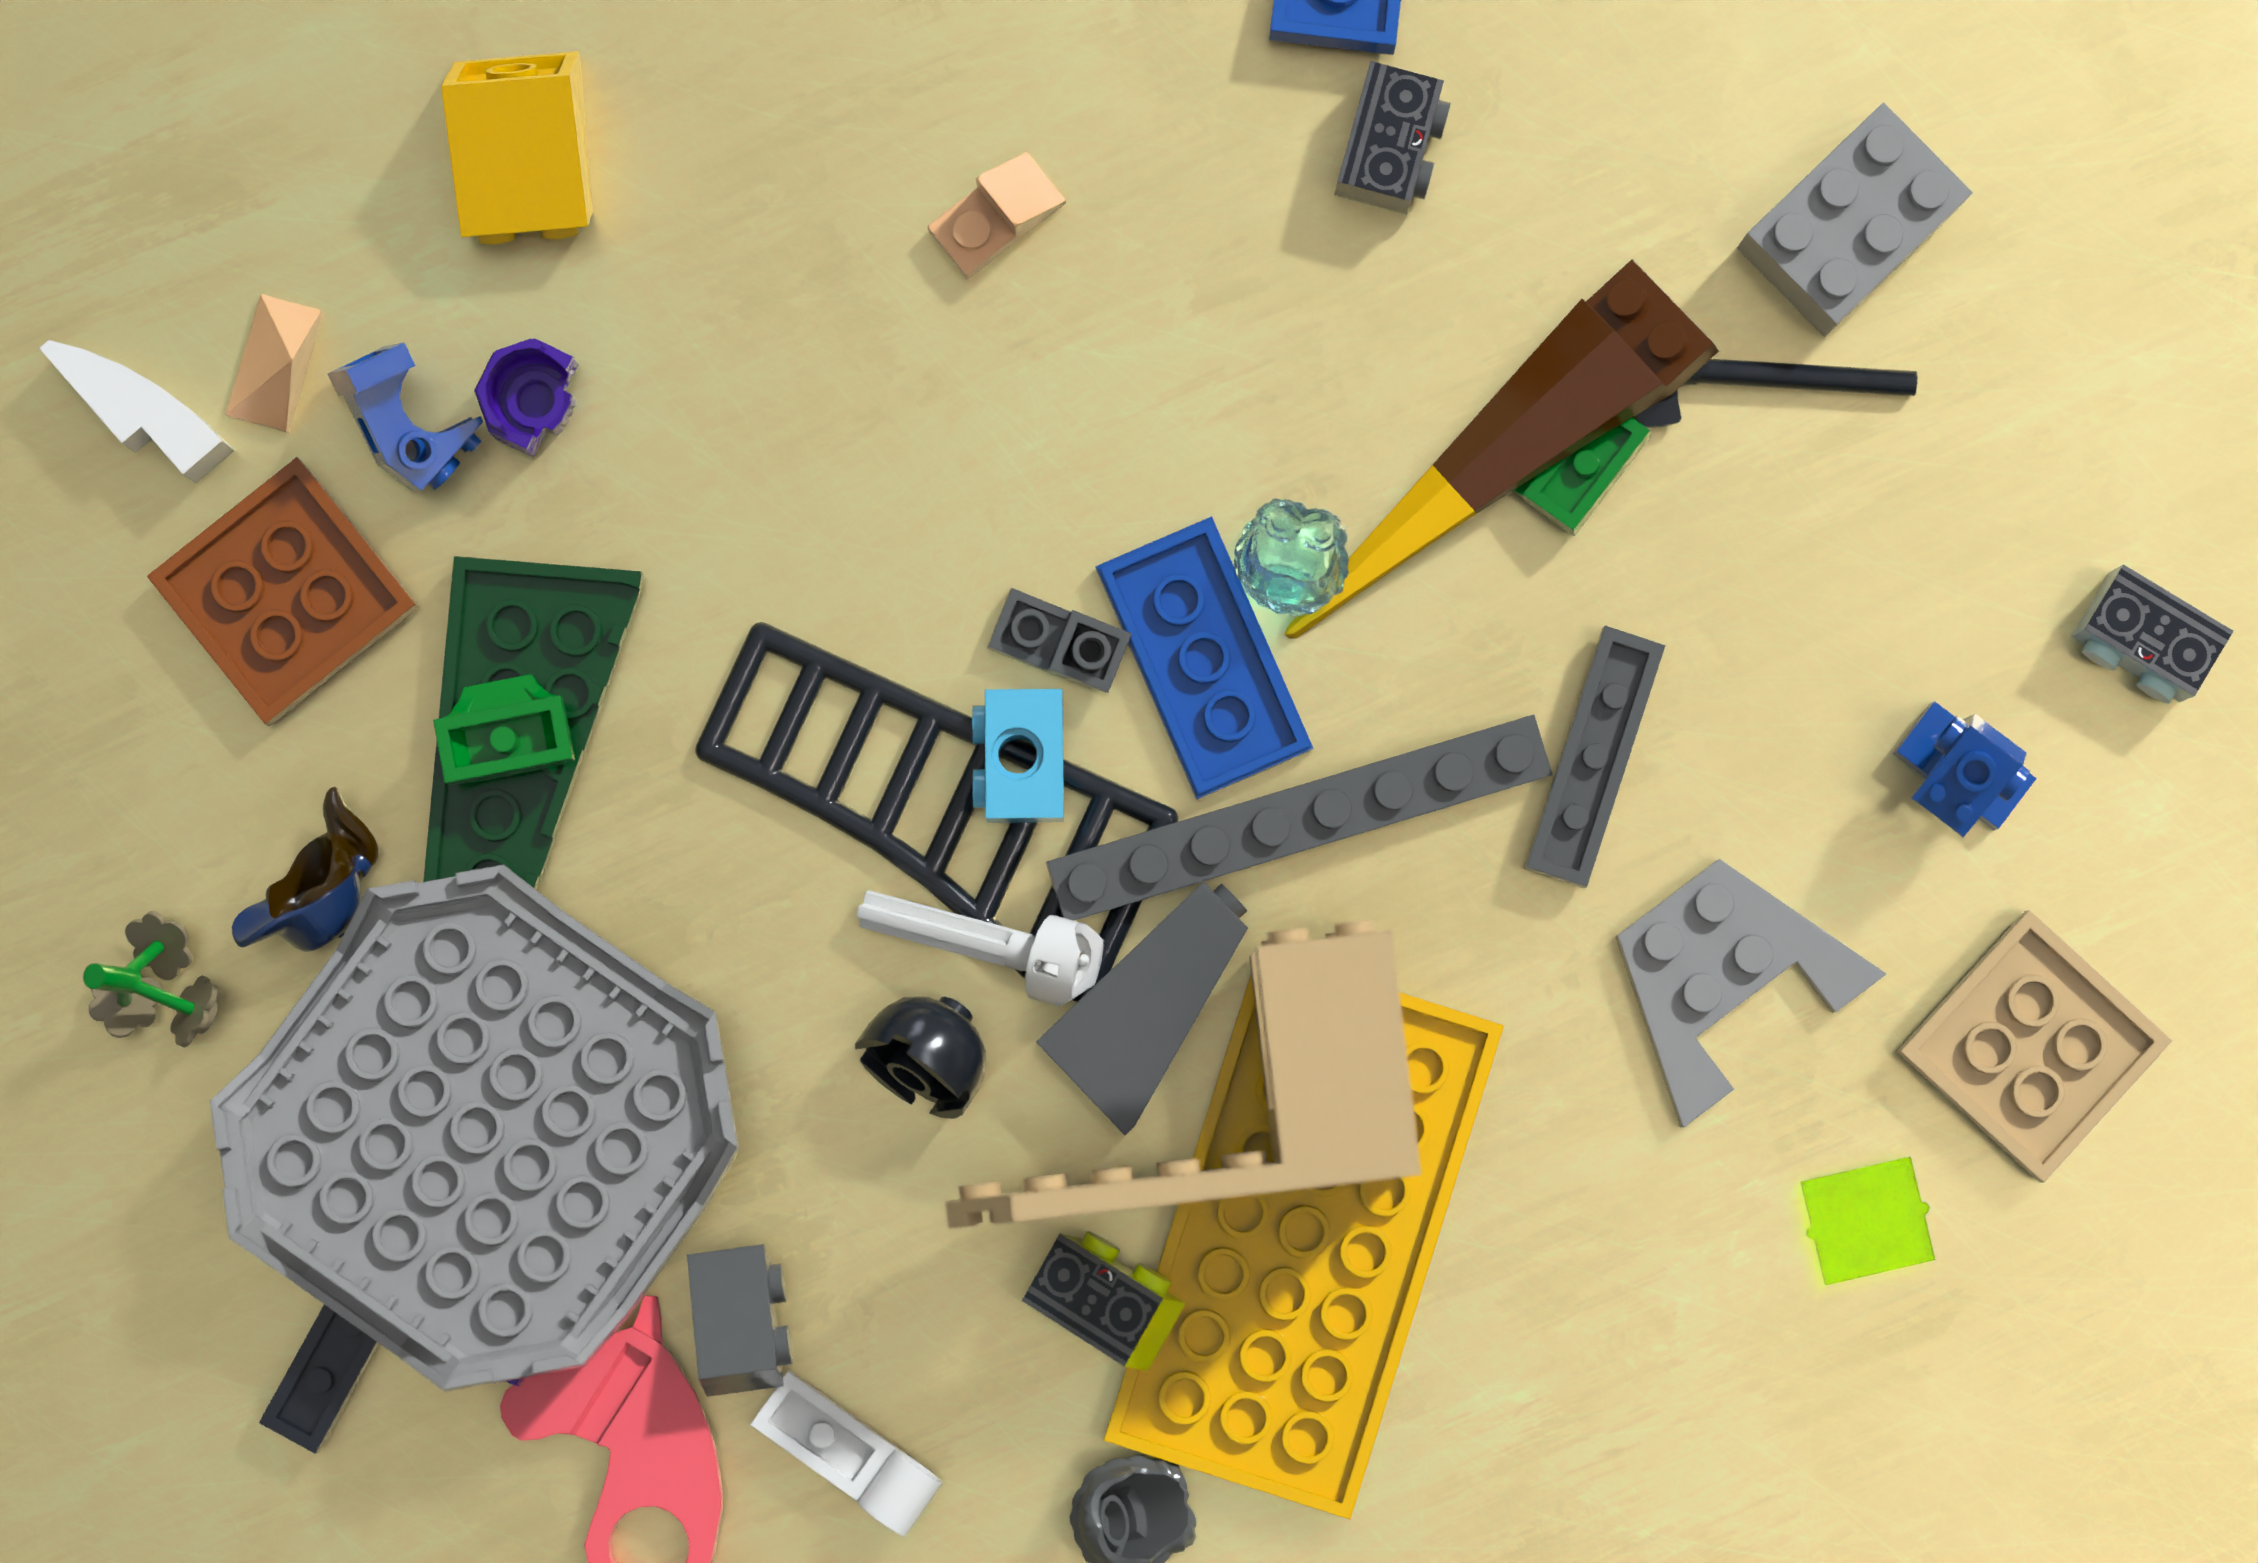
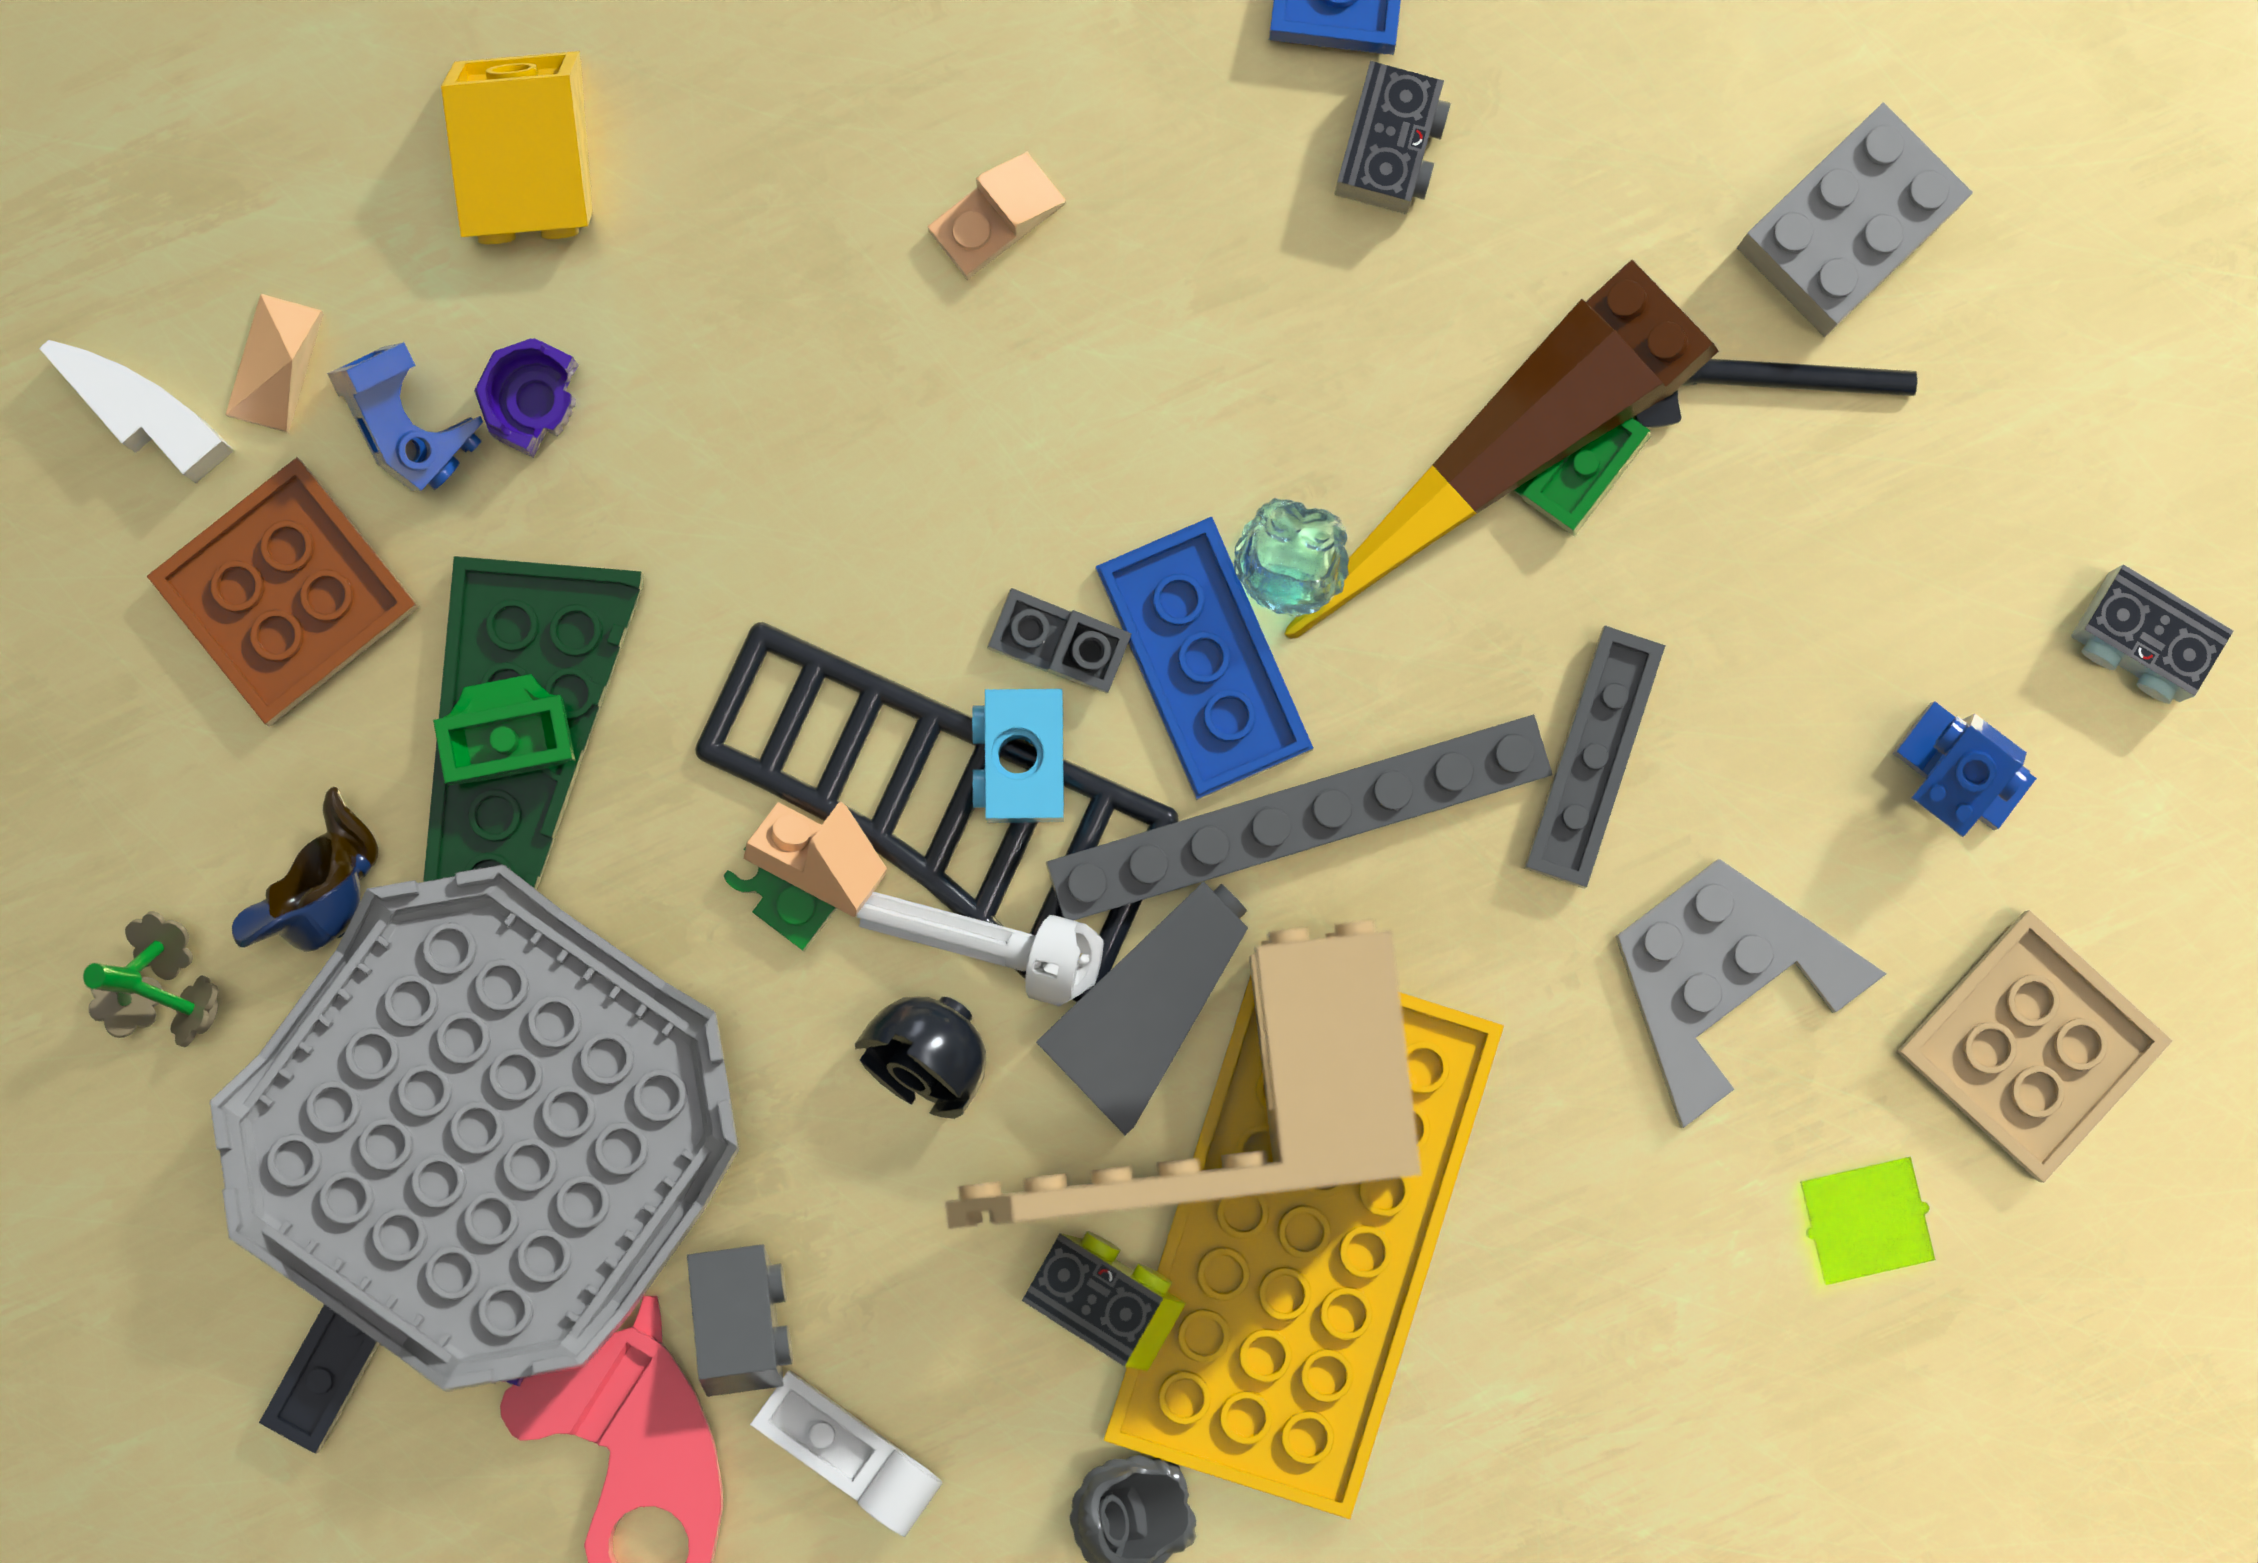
(785, 906): none -> green plate
(823, 860): none -> light nougat slope

